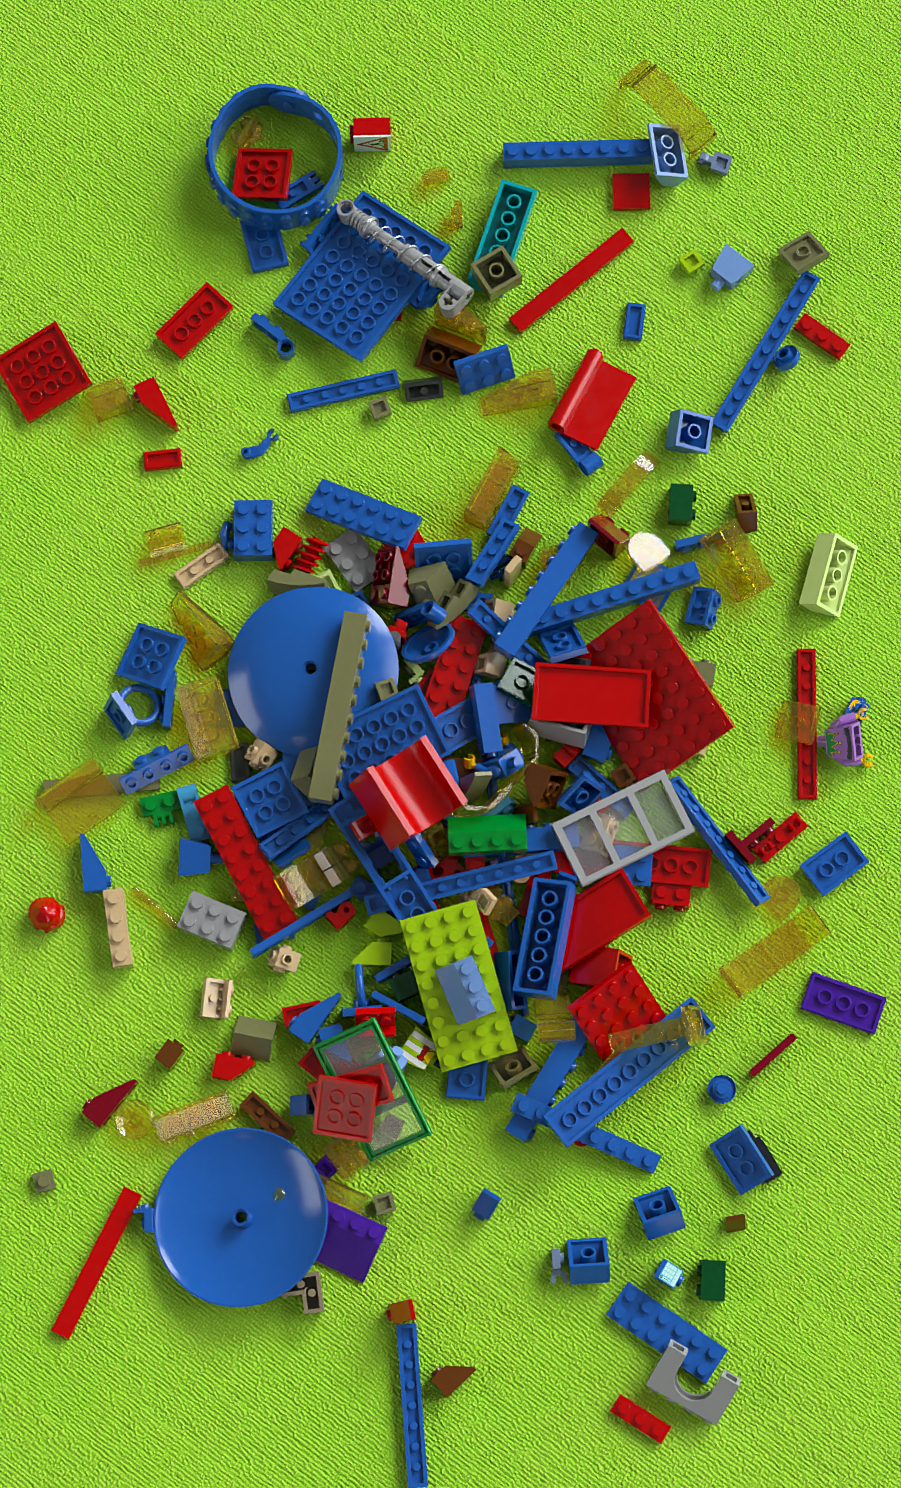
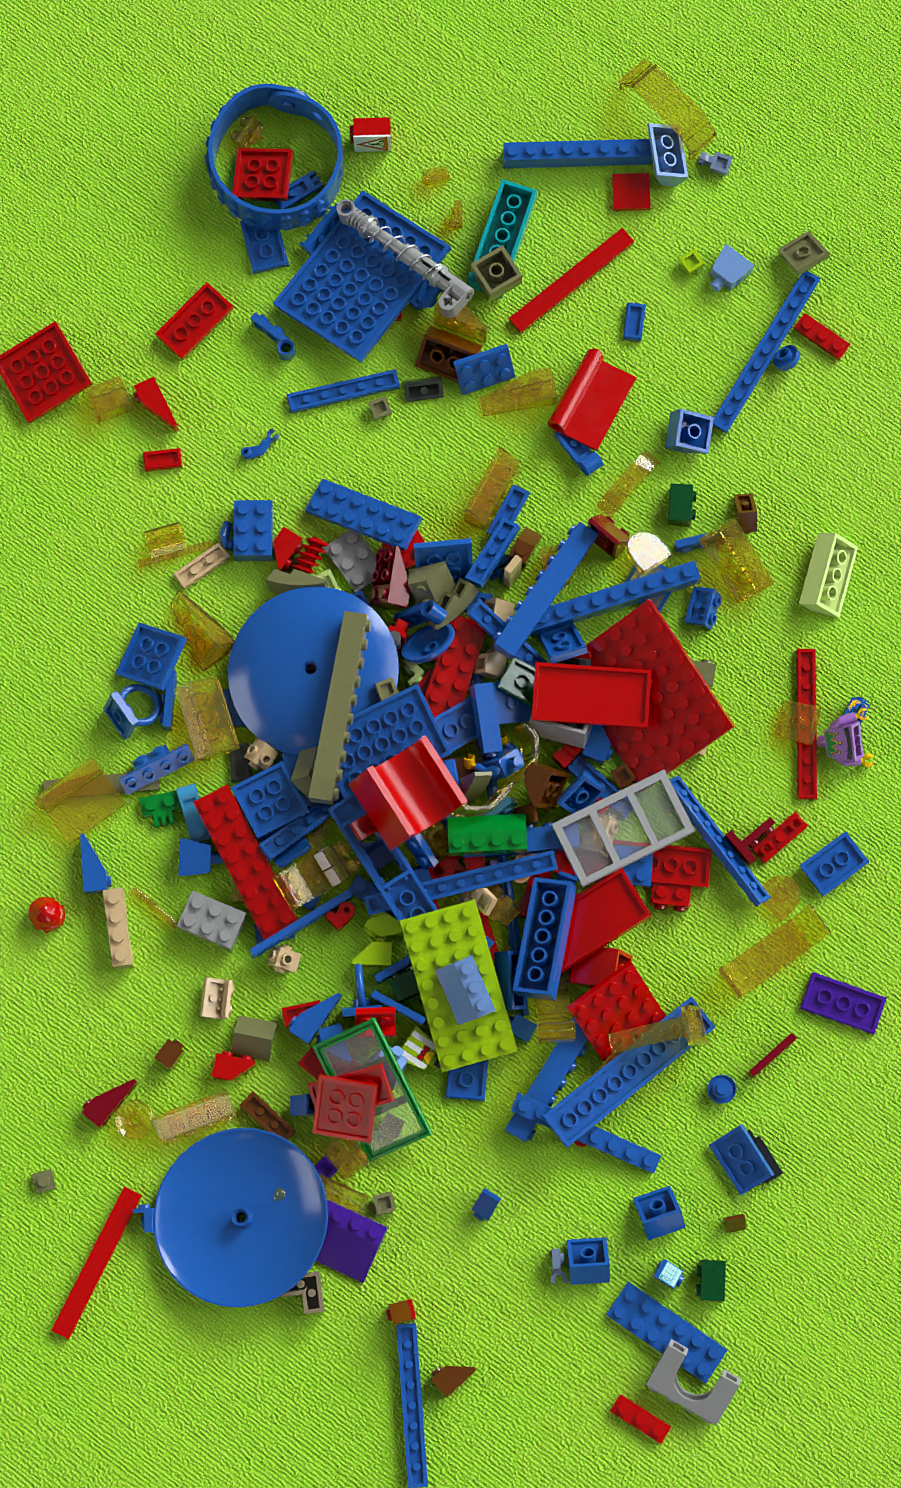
(513, 1068): olive slope -> none

